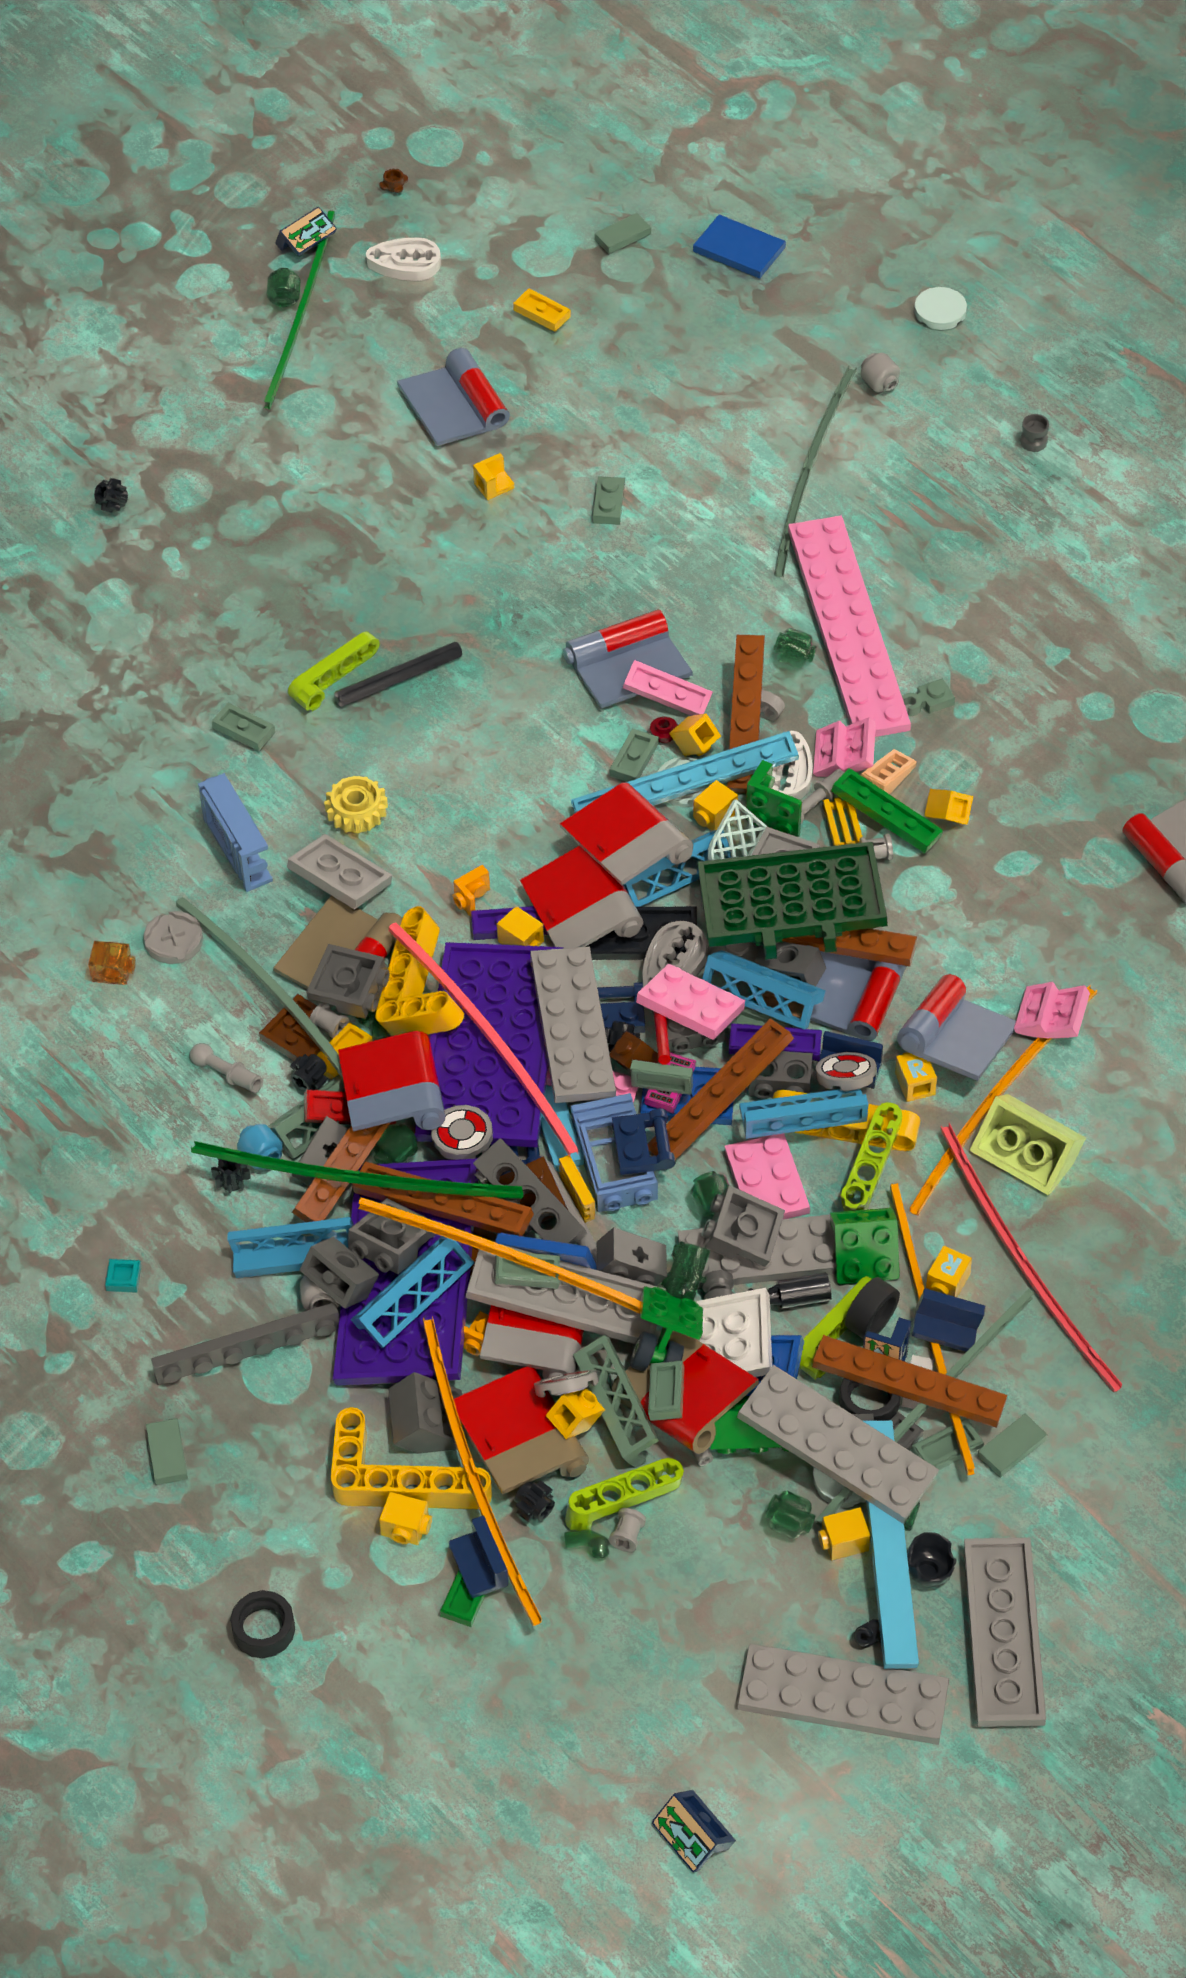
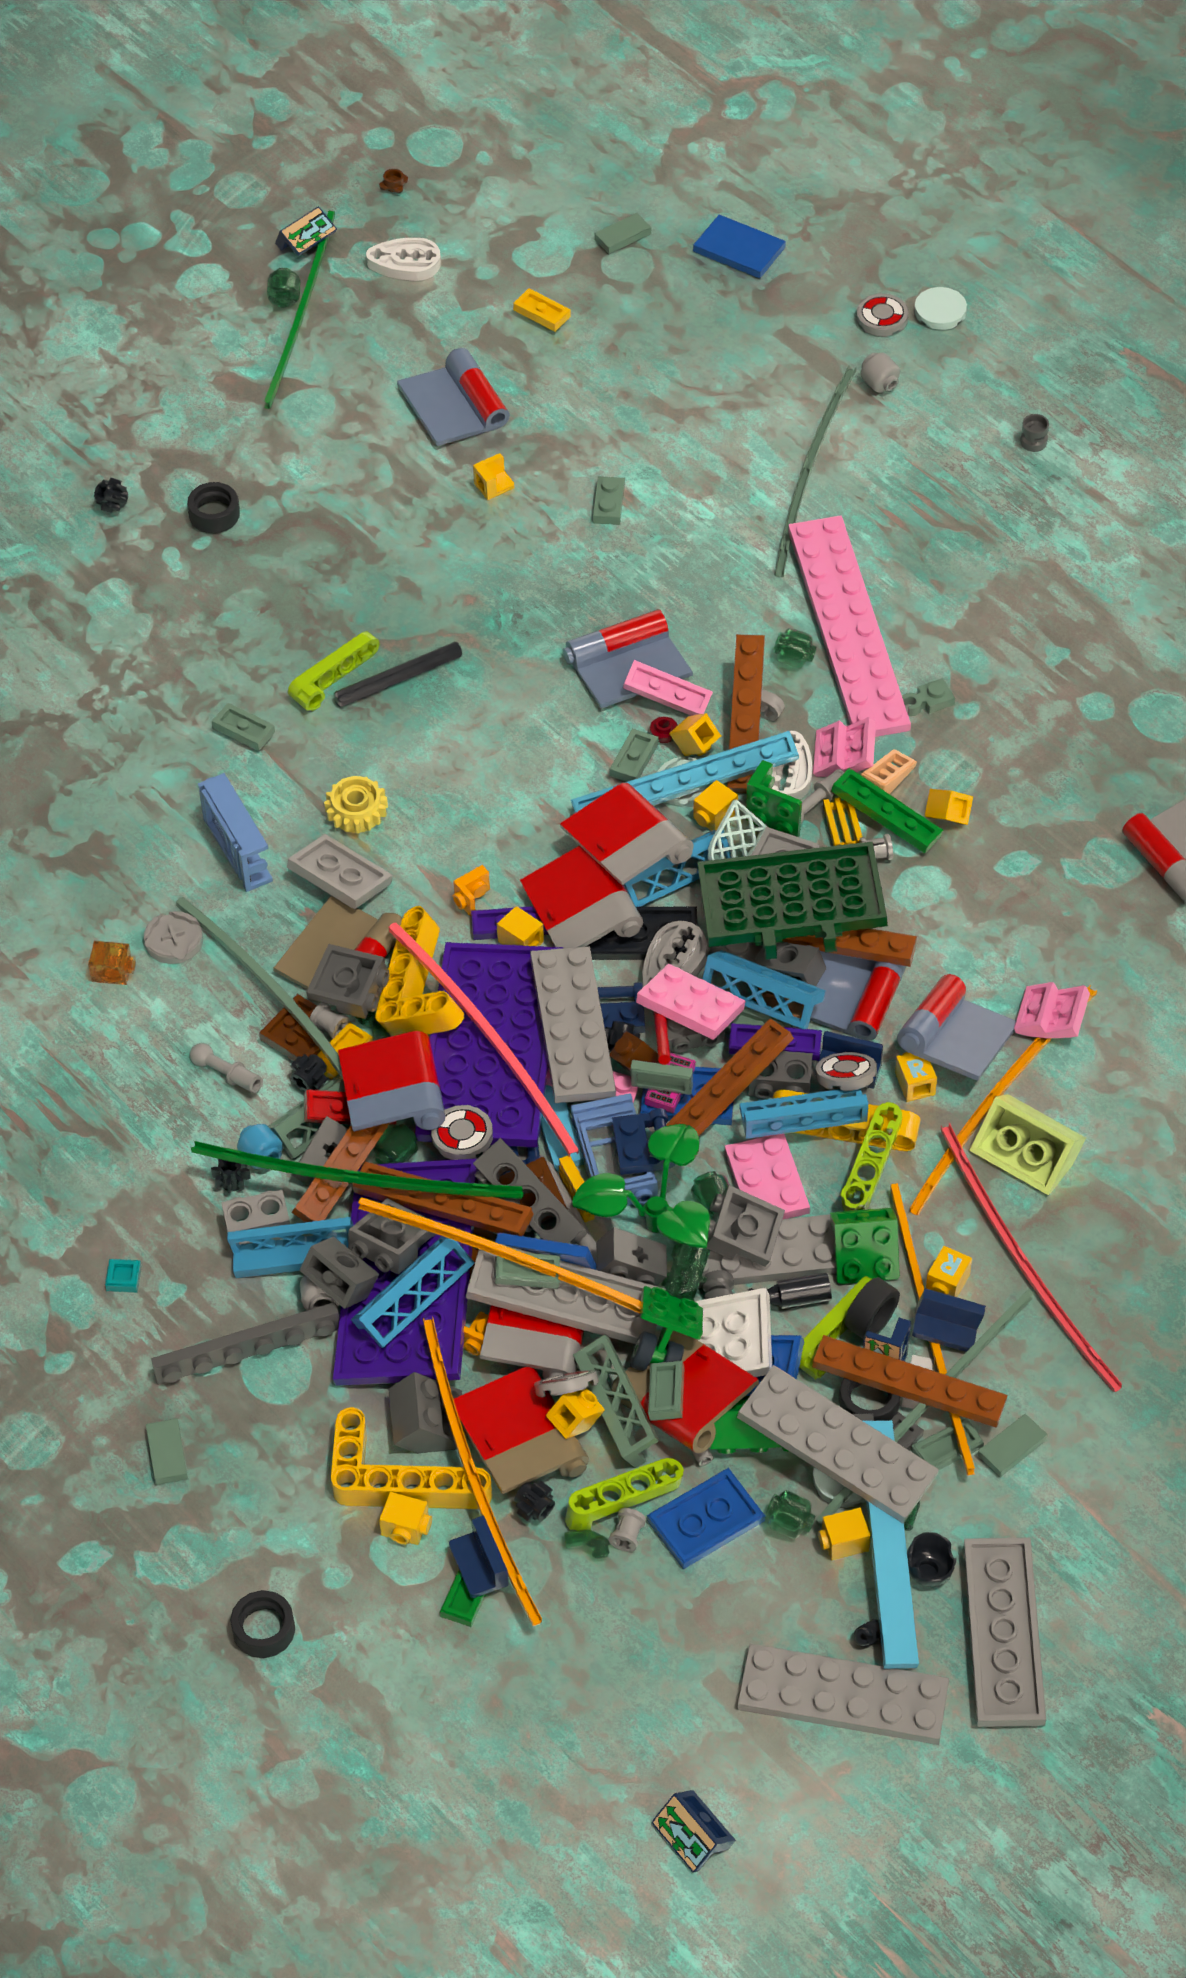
(213, 522): none -> black tyre
(255, 1211): none -> light grey brick
(685, 1223): none -> green plant
(705, 1518): none -> blue tile
(882, 314): none -> tile

